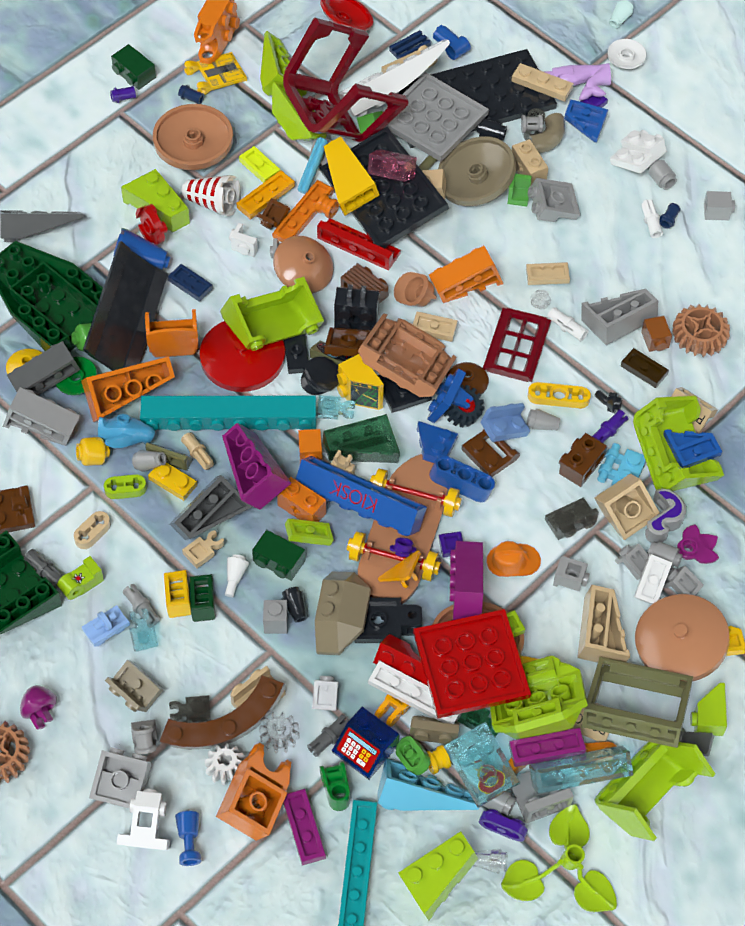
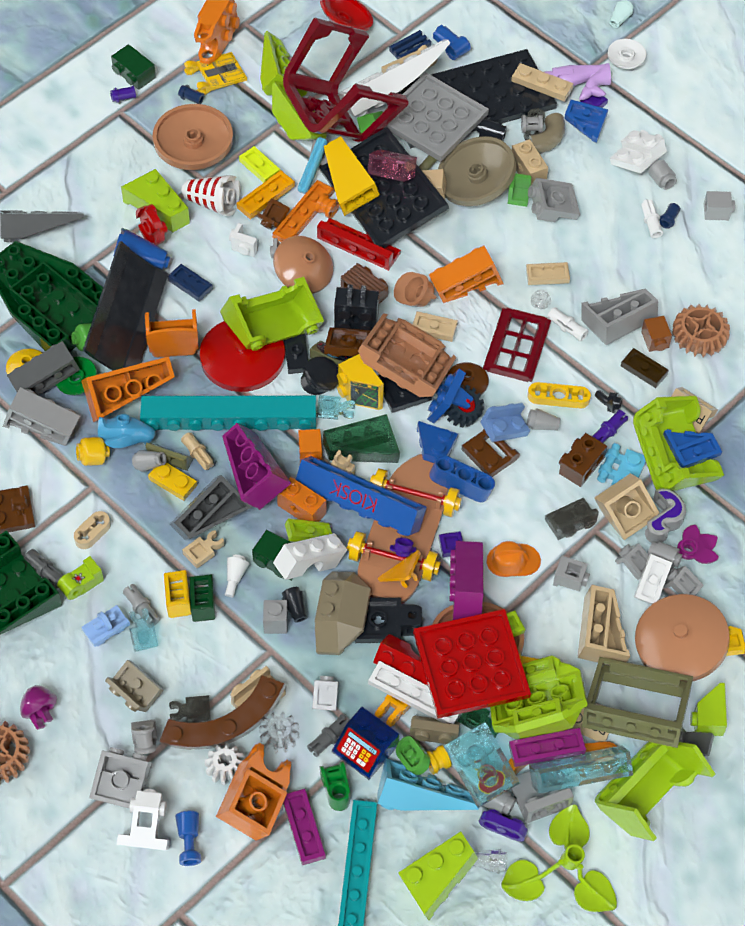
(125, 486): lime beam -> none
(321, 551): none -> white arch

